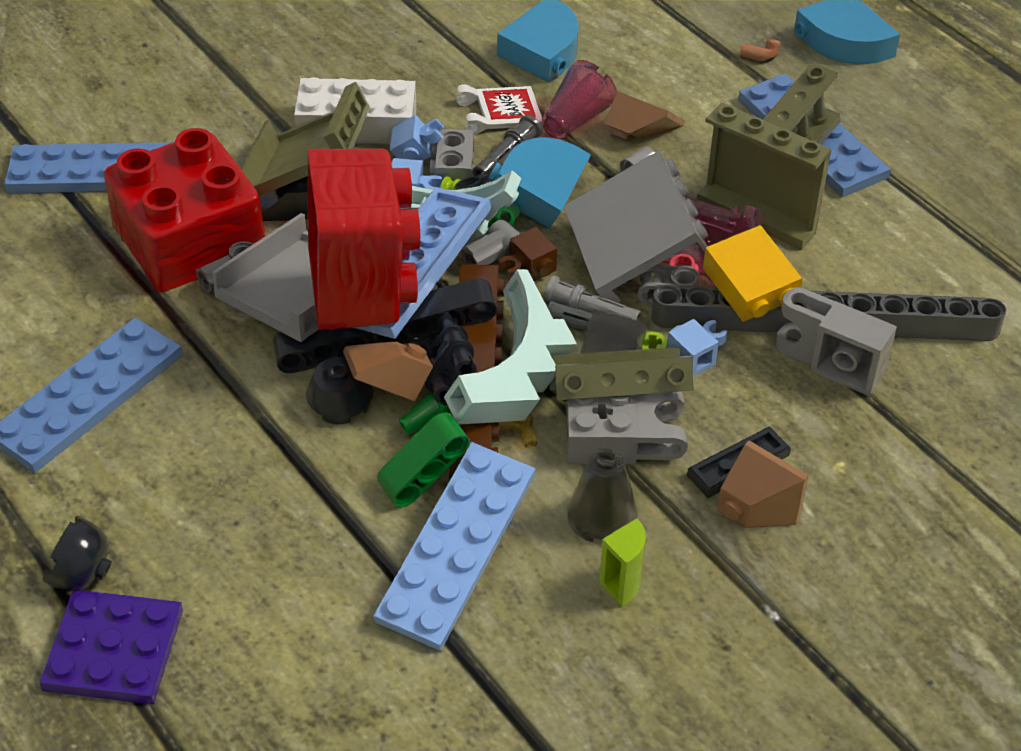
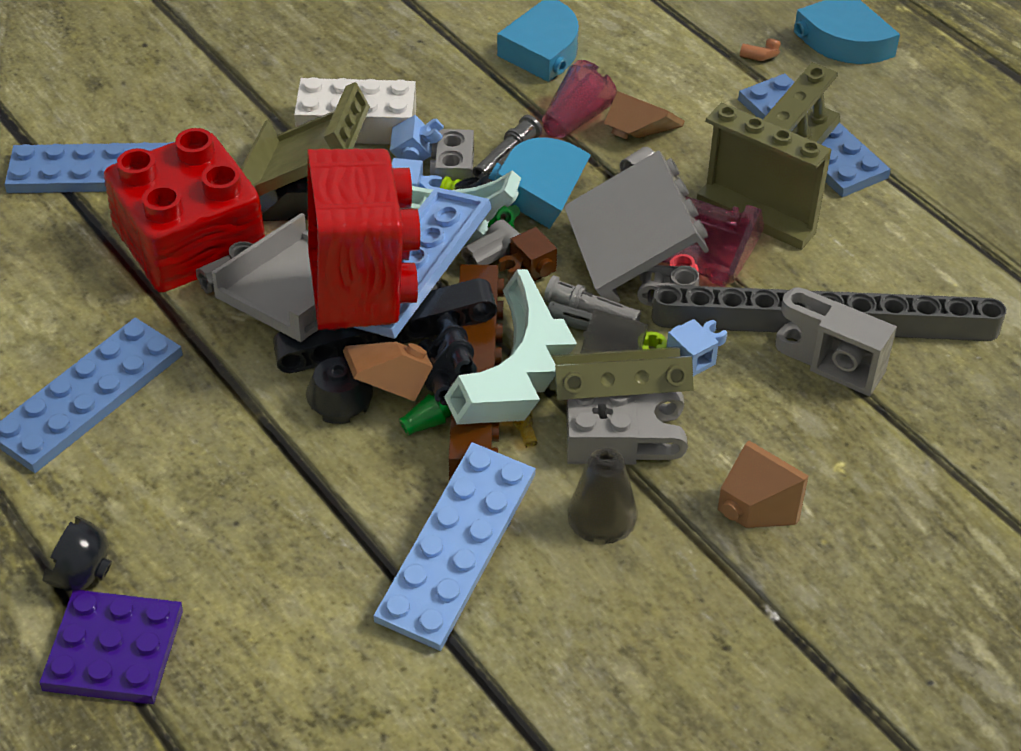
(423, 459): green beam -> none
(498, 106): flag -> none
(623, 562): lime brick -> none
(712, 471): black tile -> none
(750, 272): yellow brick -> none

